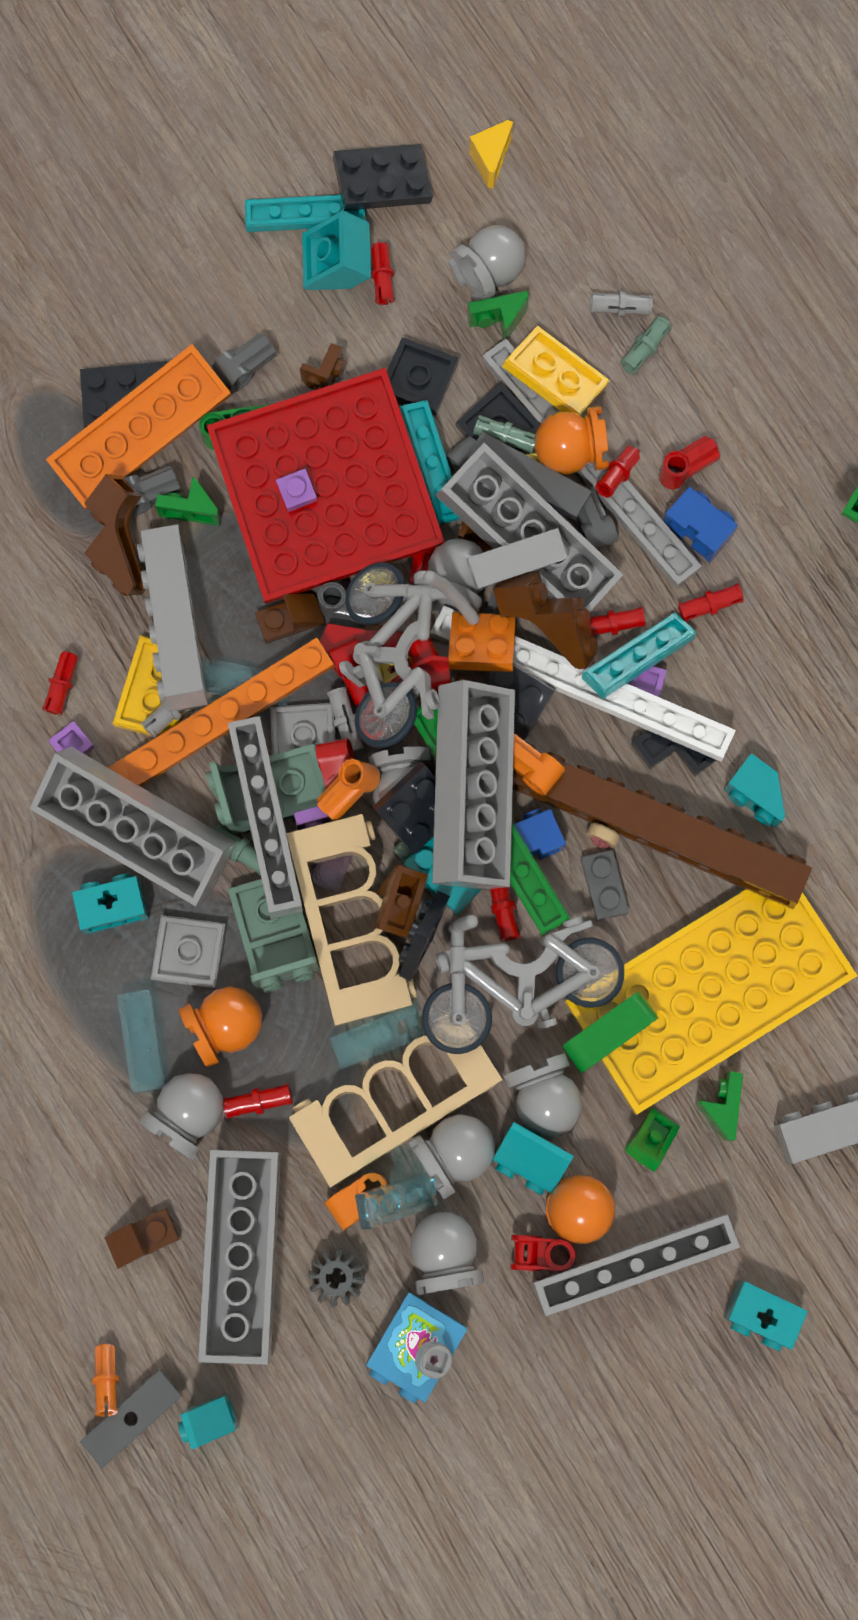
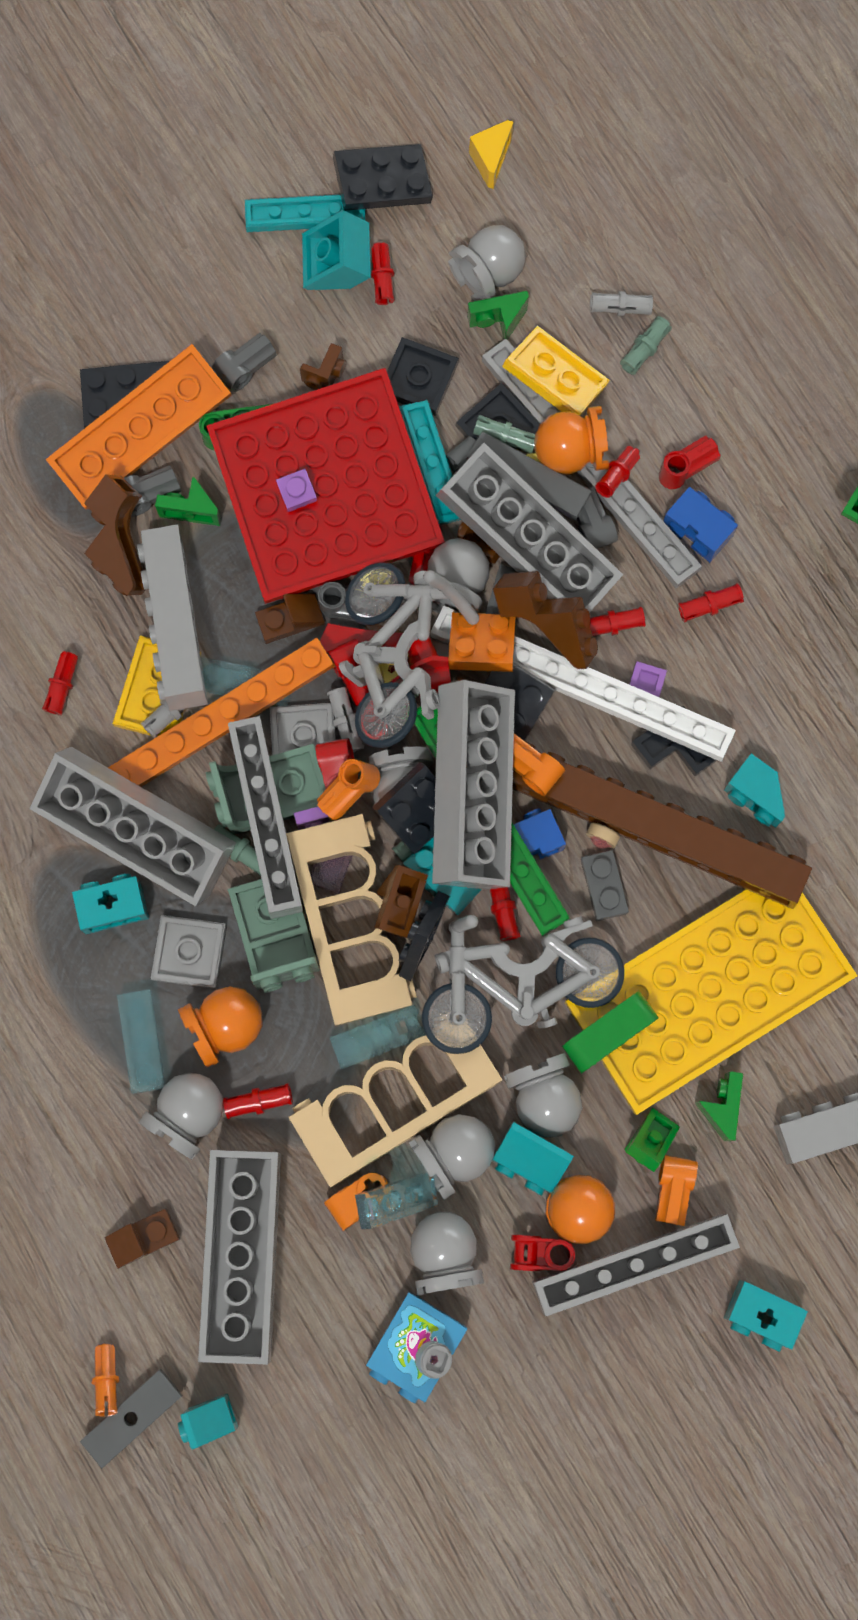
(71, 737): medium lavender plate -> none
(343, 1286): dark grey gear -> none
(517, 558): light grey tile -> none
(638, 655): teal tile -> none
(676, 1179): none -> orange piece

